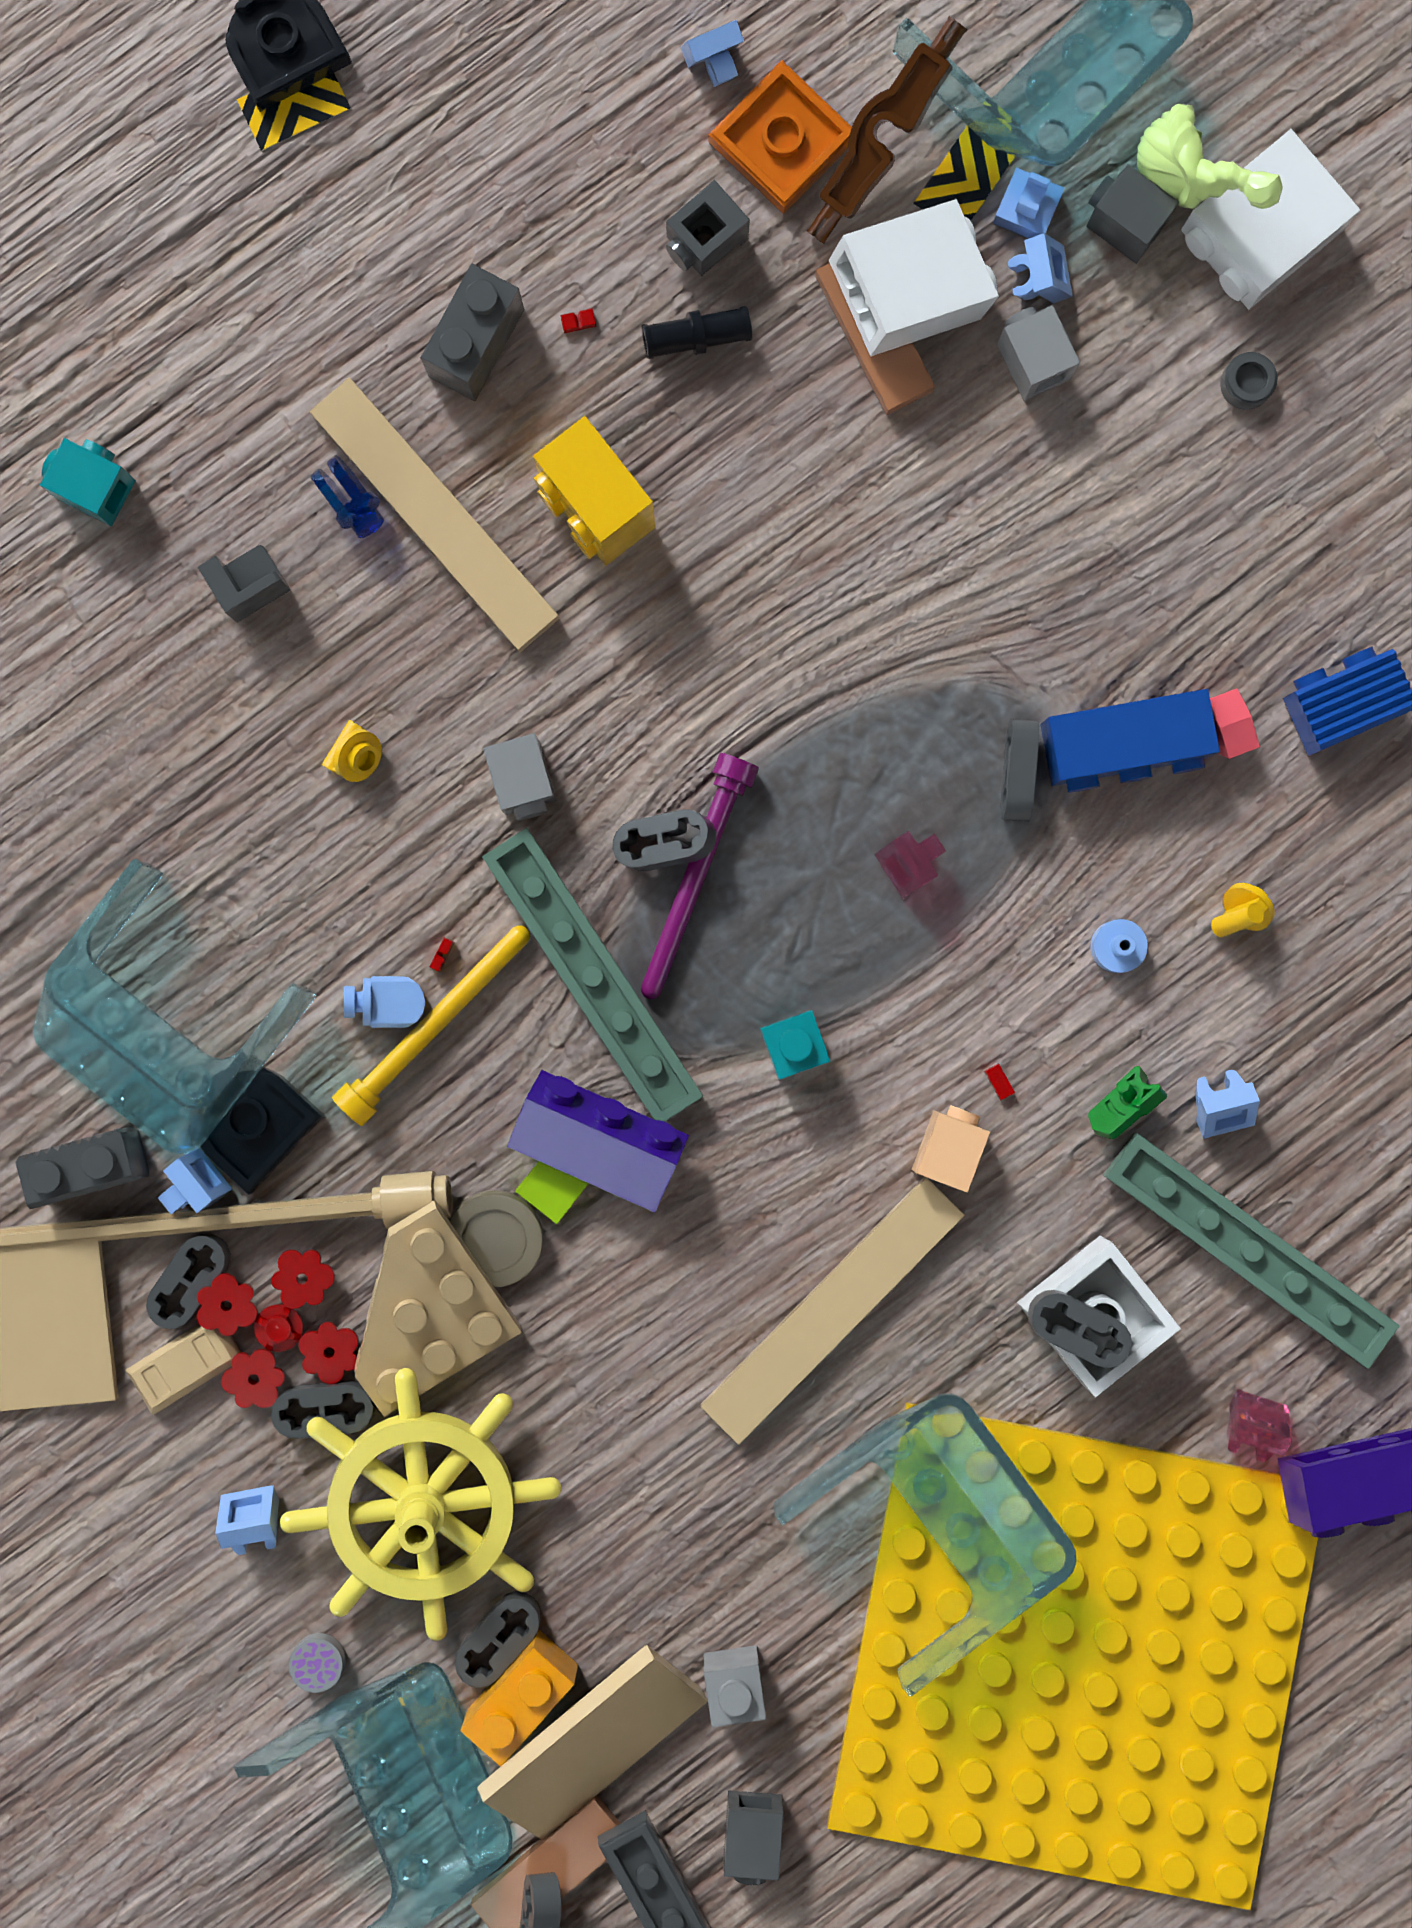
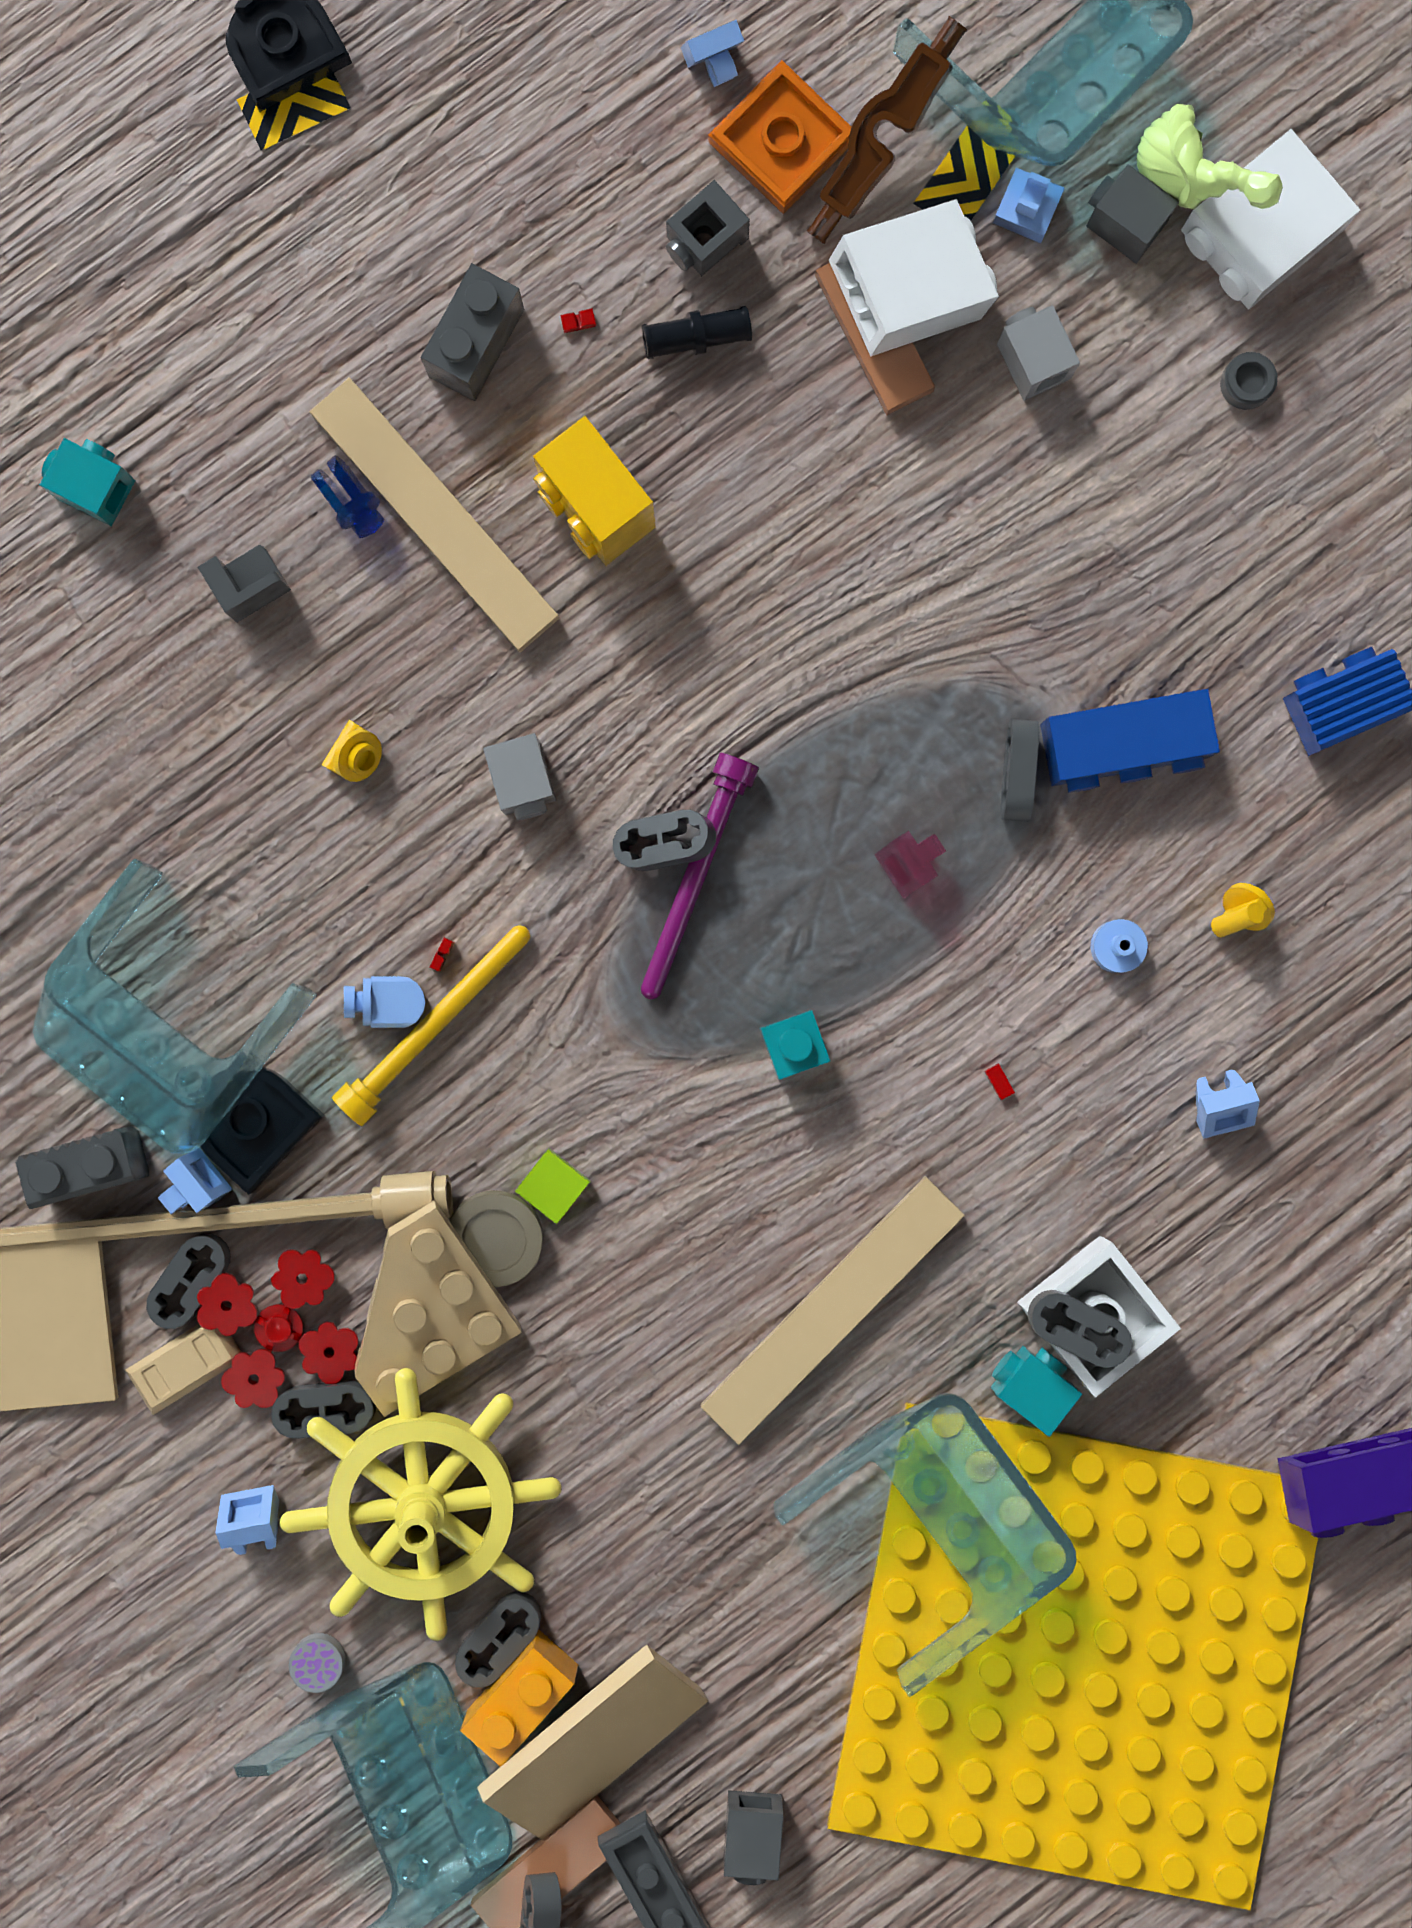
(592, 976): sand green plate -> none
(597, 1140): brick -> none
(734, 1686): light grey brick -> none
(951, 1148): light nougat brick -> none
(1035, 1387): none -> teal brick
(1047, 270): light blue tile -> none
(1125, 1104): green piece -> none
(1233, 724): coral piece -> none
(1251, 1250): sand green plate -> none
(1259, 1425): clear pink tile -> none

